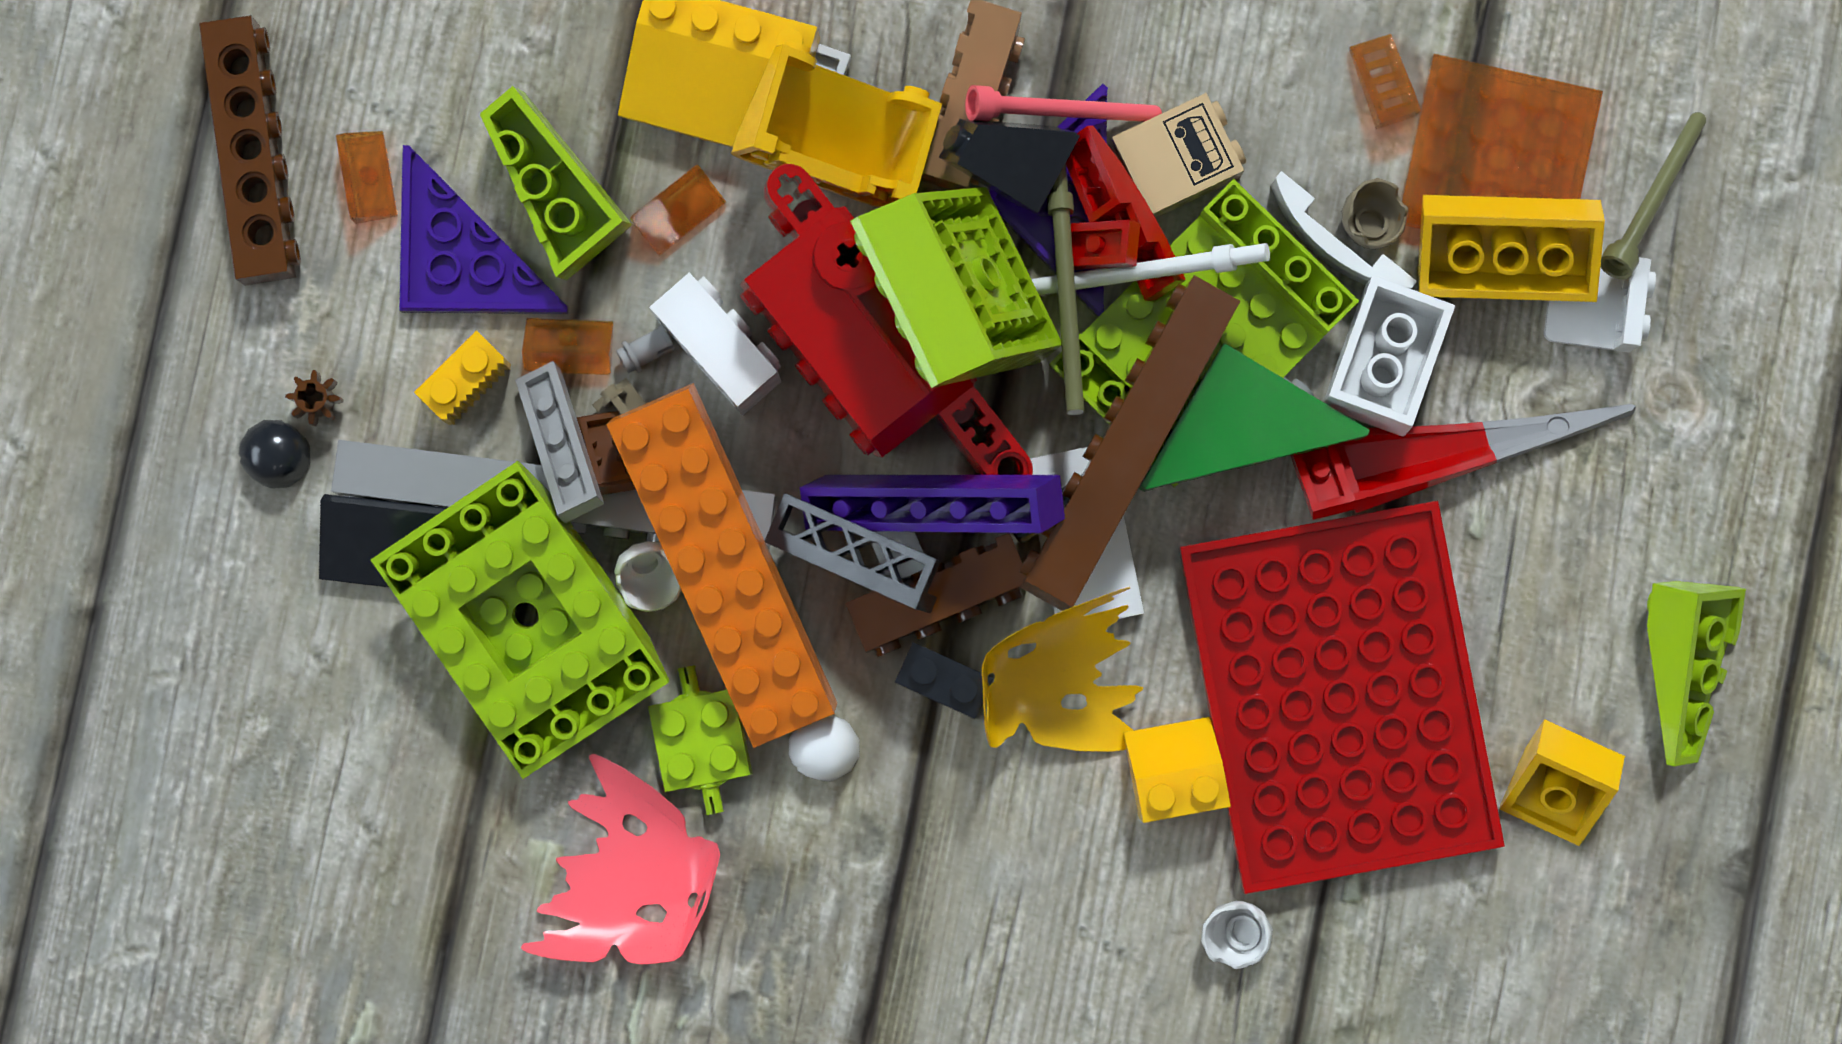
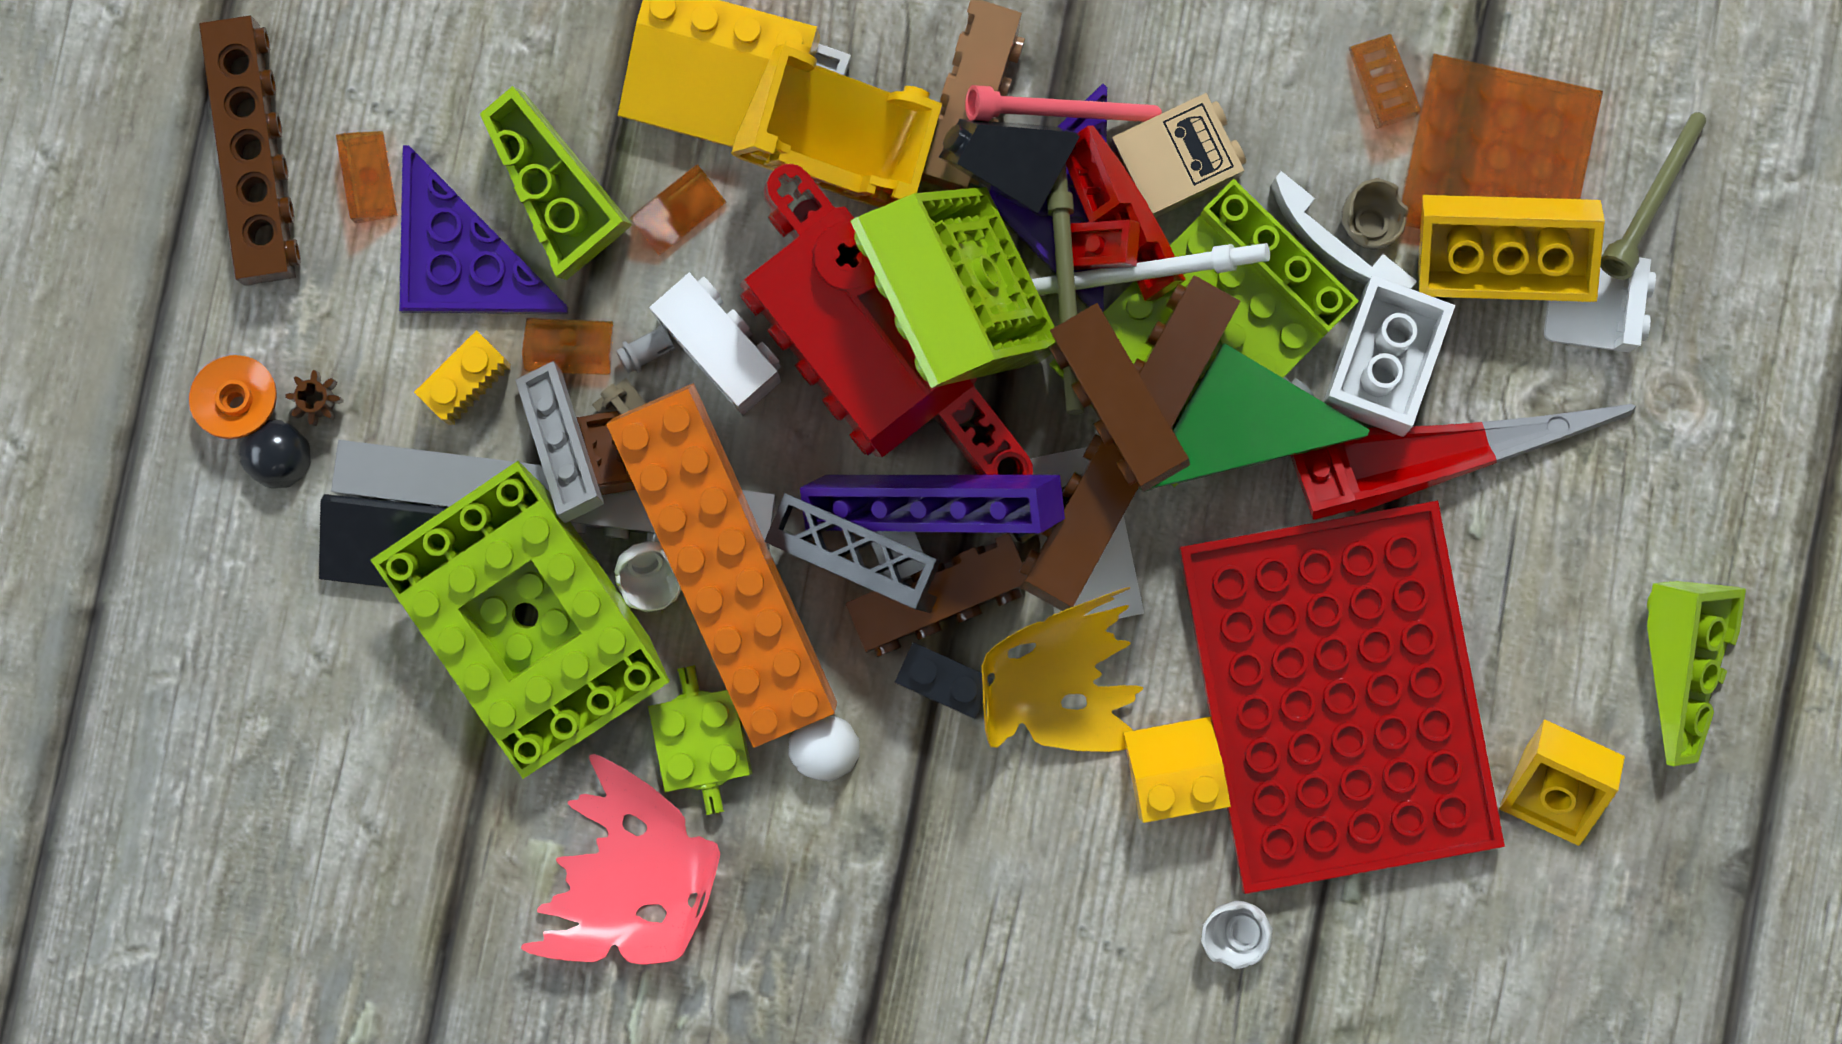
(221, 383): none -> orange dish
(1118, 397): none -> reddish brown wedge

